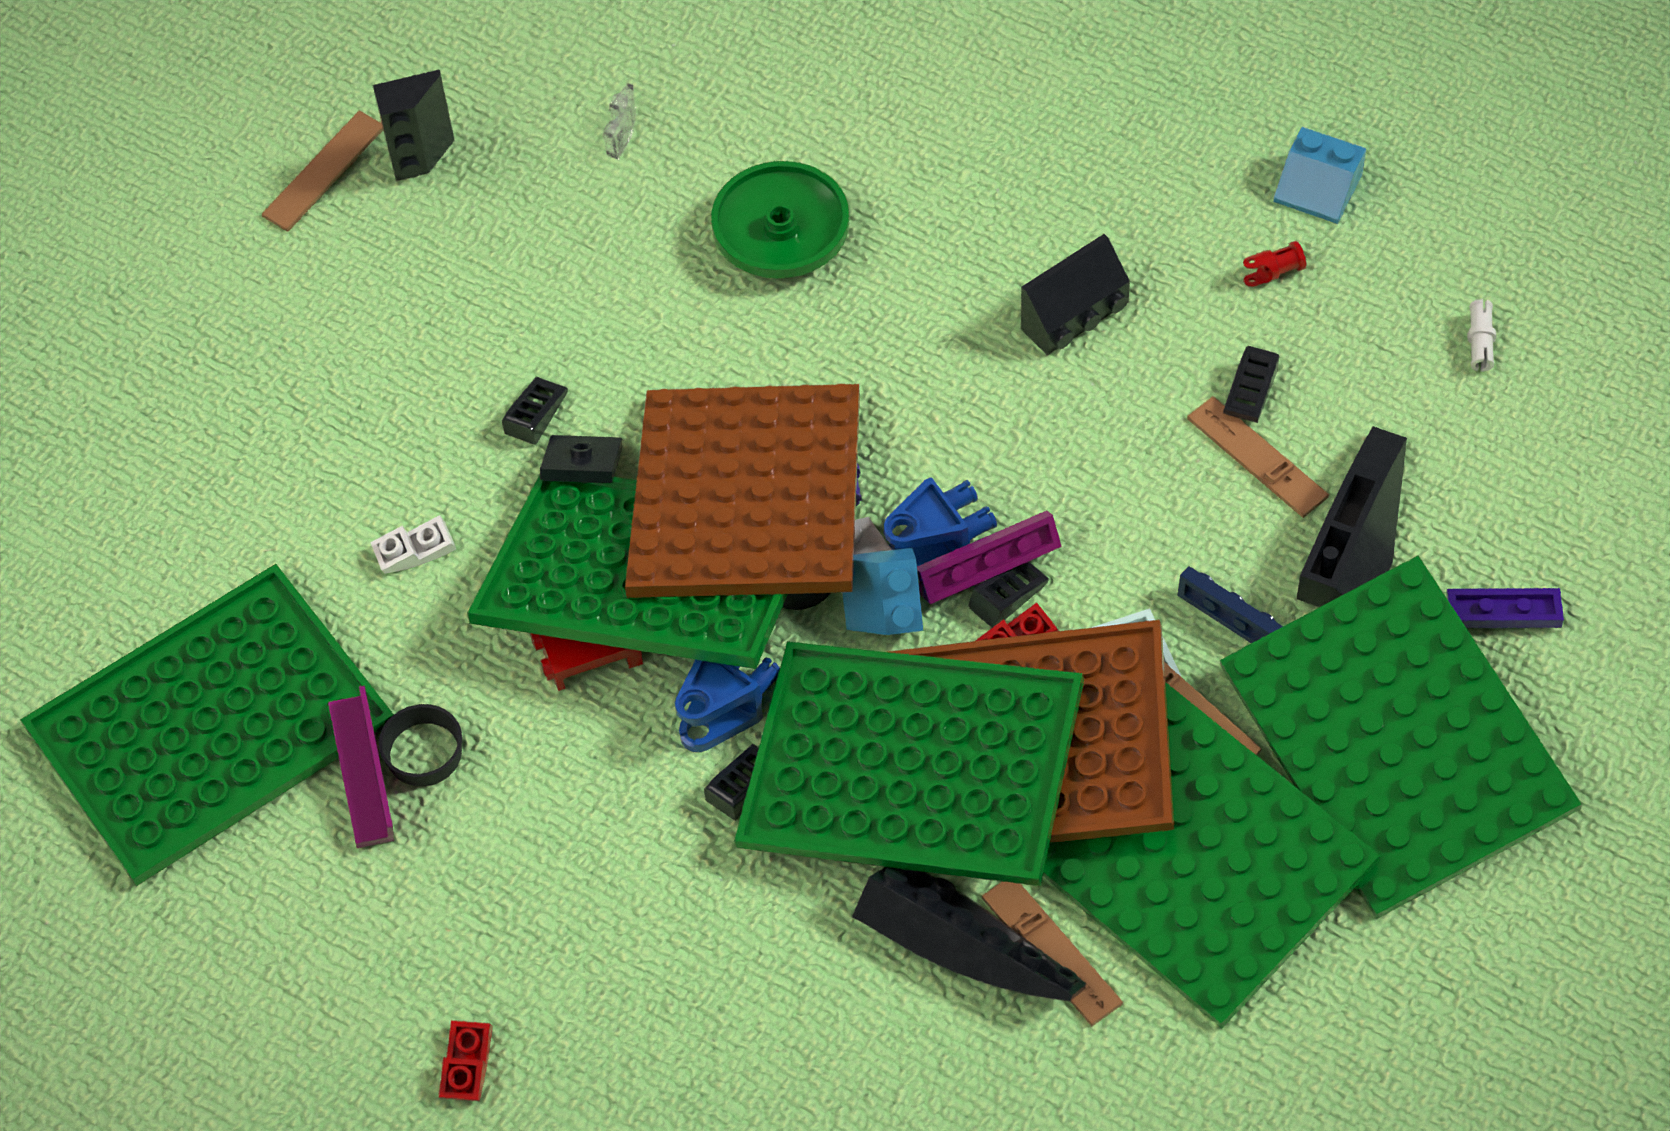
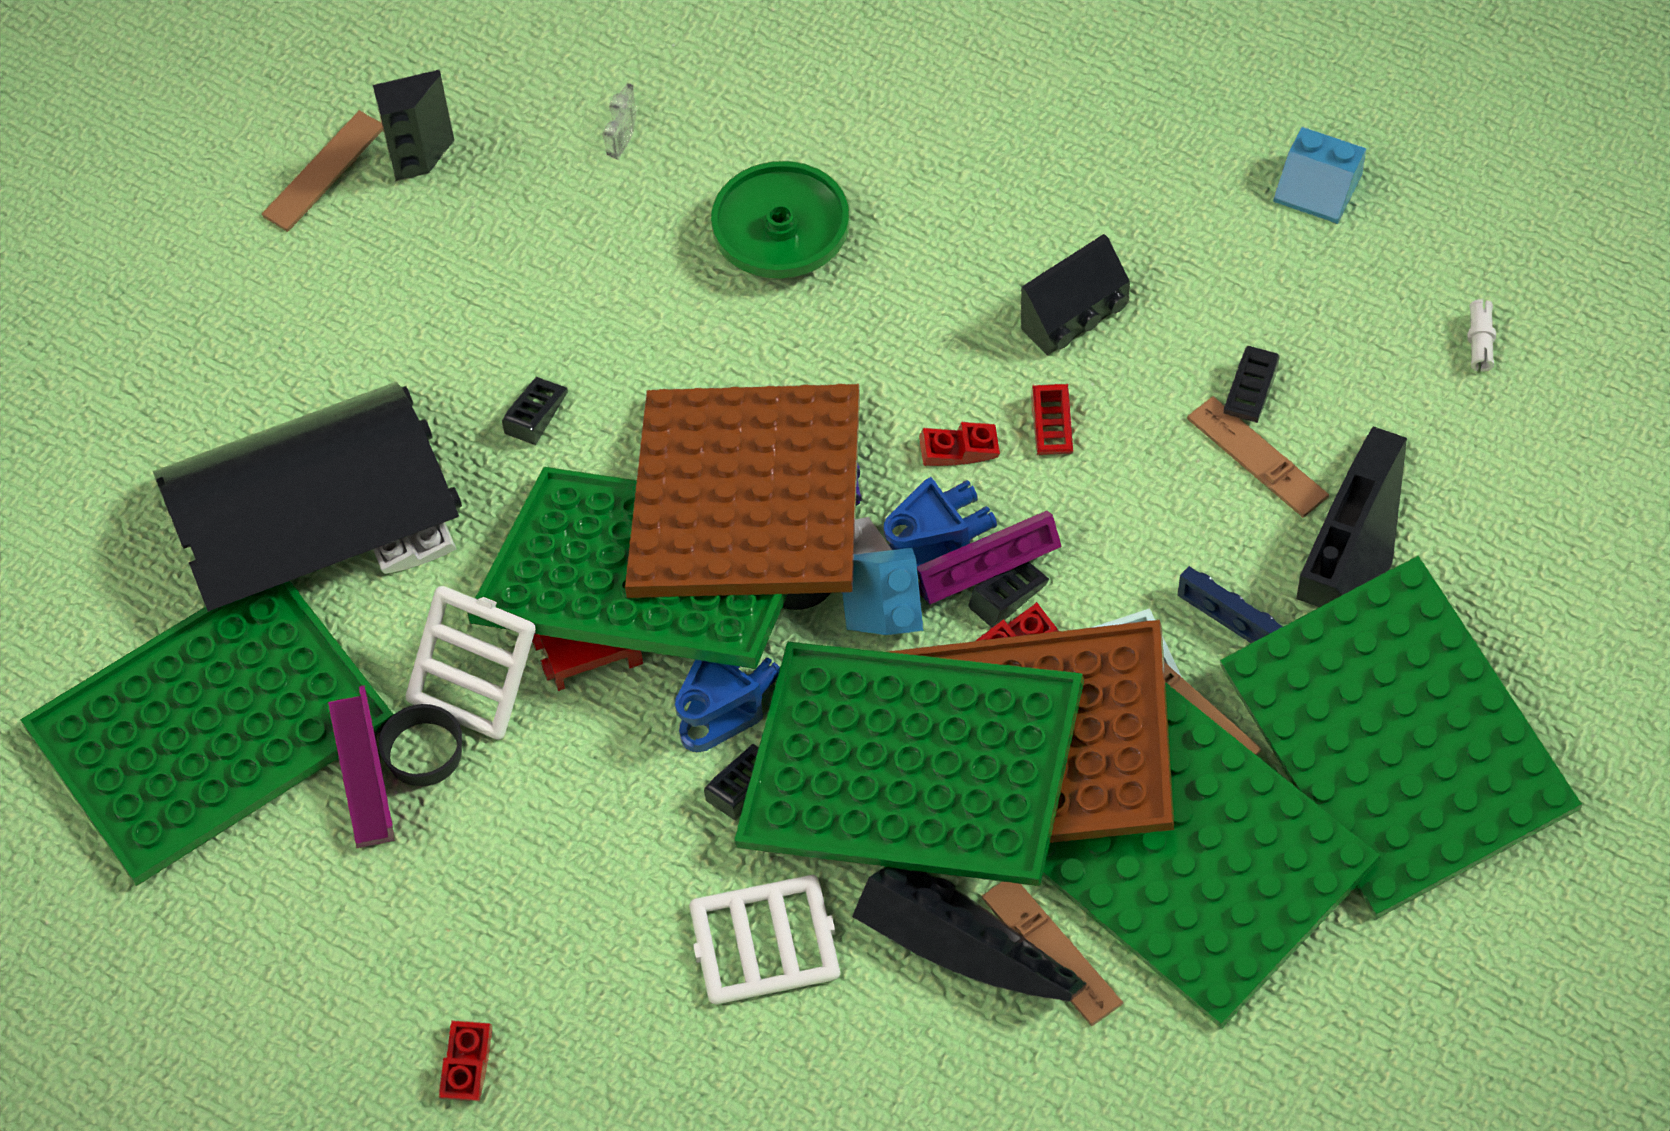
(306, 494): none -> black panel
(514, 661): none -> white bar
(581, 459): black plate -> none
(753, 984): none -> white bar
(962, 446): none -> red slope
(1052, 393): none -> red slope
(1274, 263): red piece -> none
(1508, 607): dark purple plate -> none

